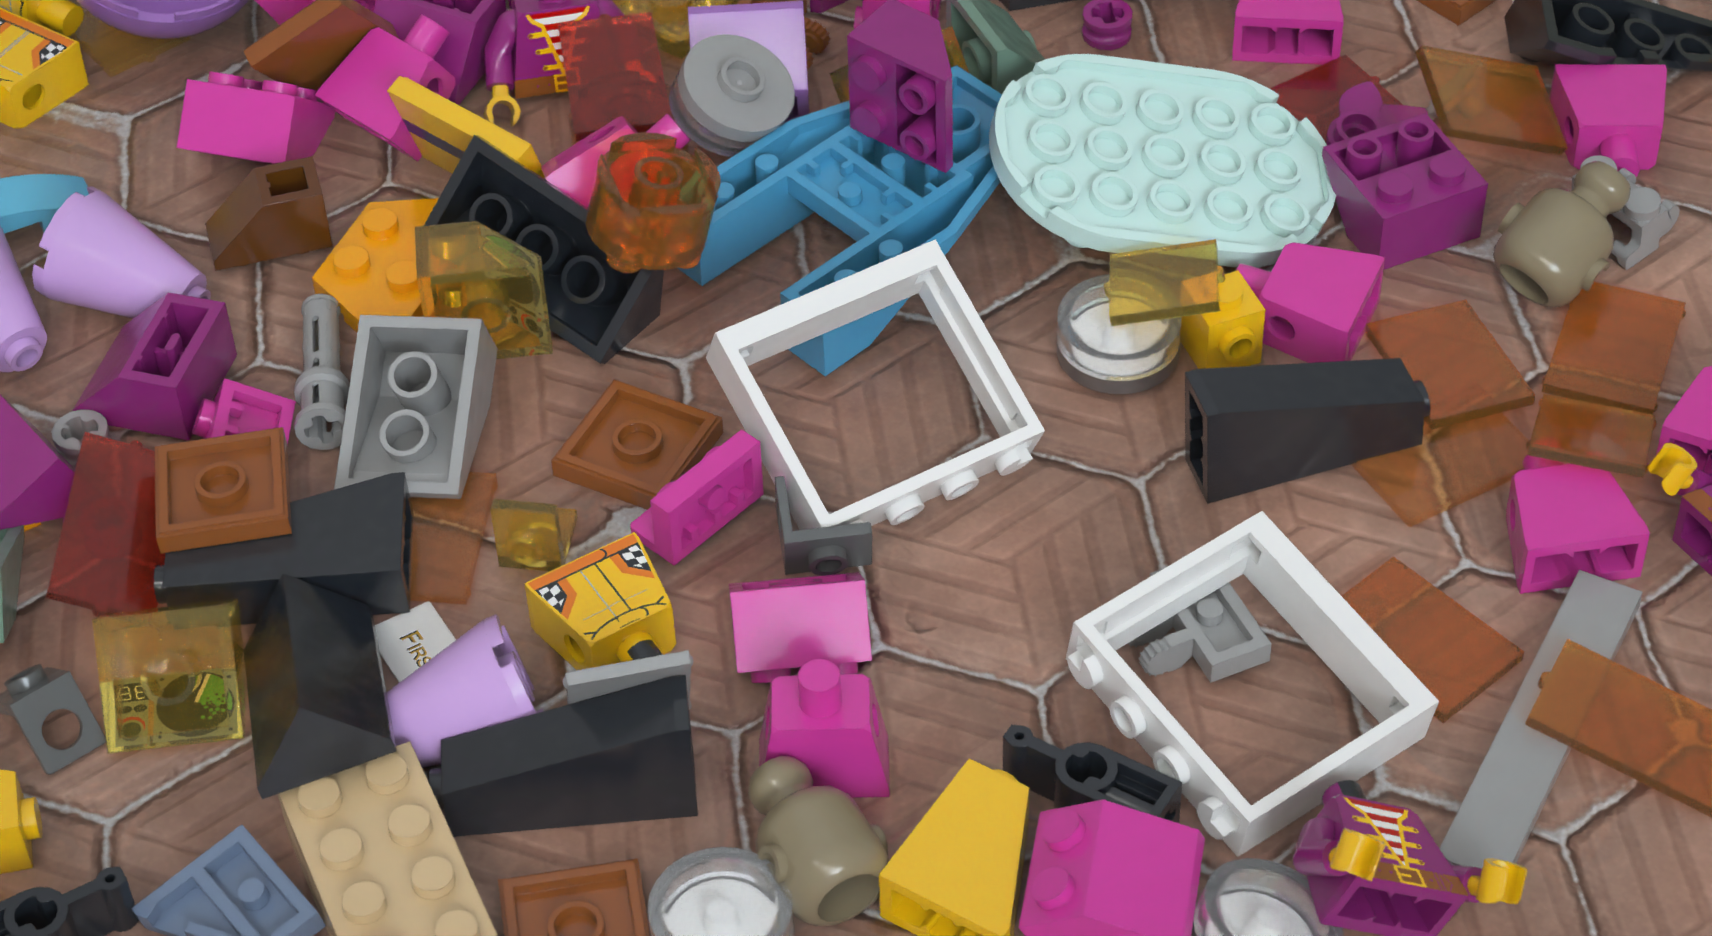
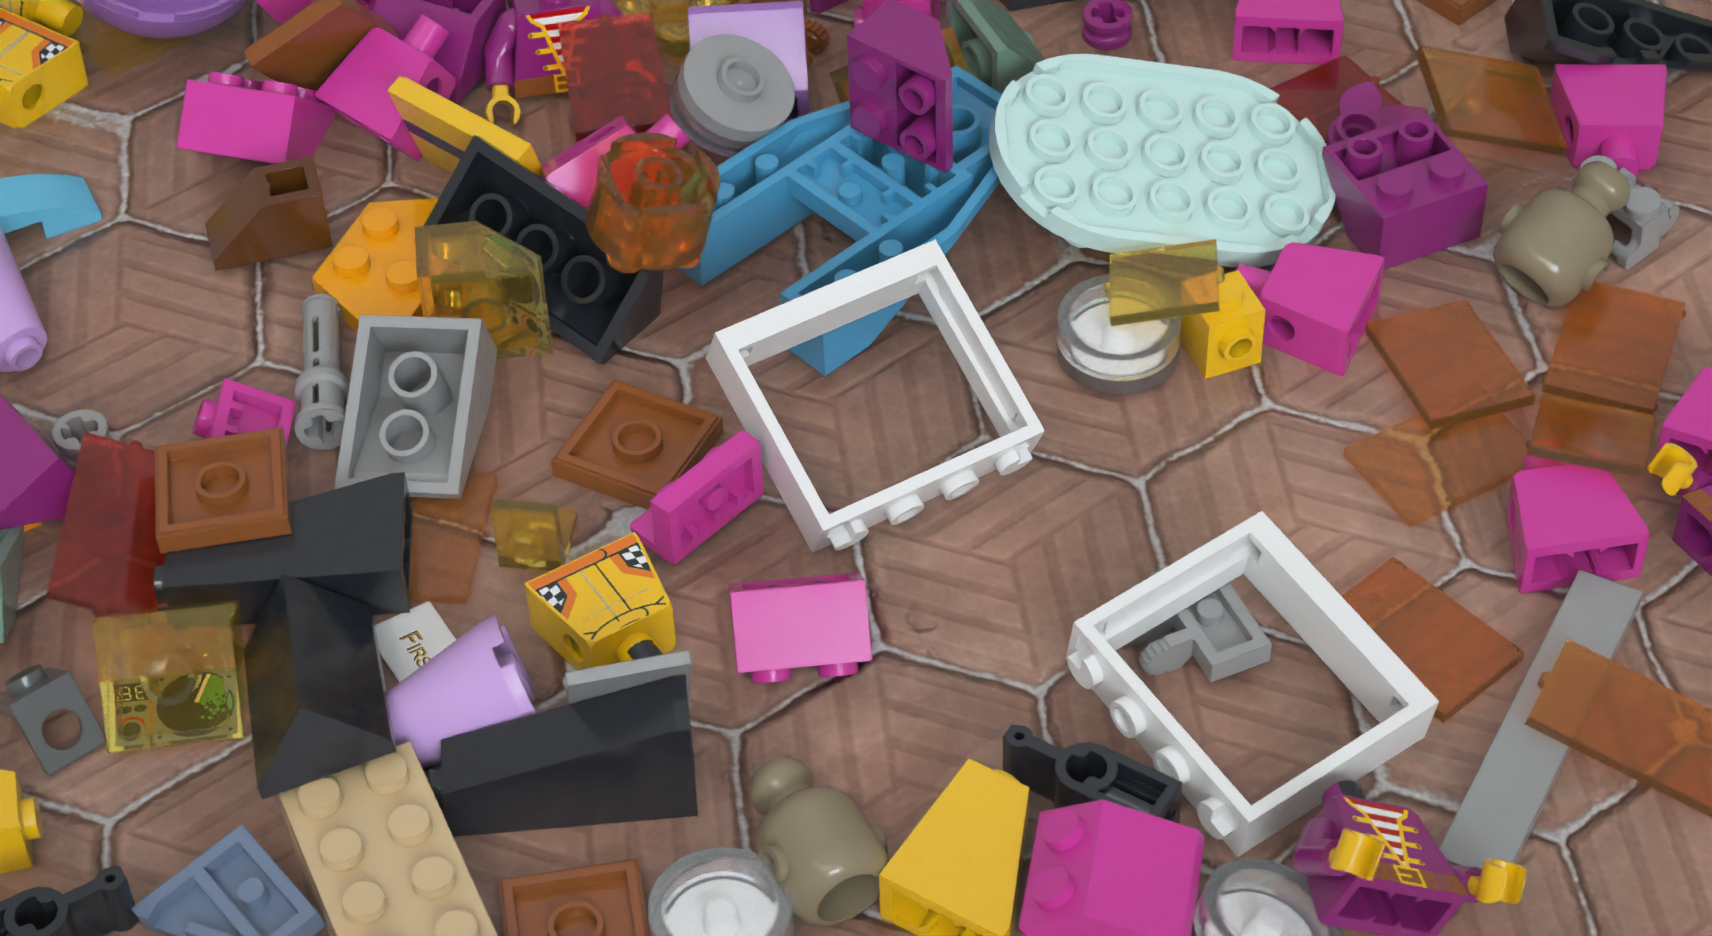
(110, 259): lavender cone -> none
(163, 366): magenta slope -> none
(820, 549): dark grey bracket -> none
(830, 727): dark pink torso -> none
(1296, 420): black slope -> none

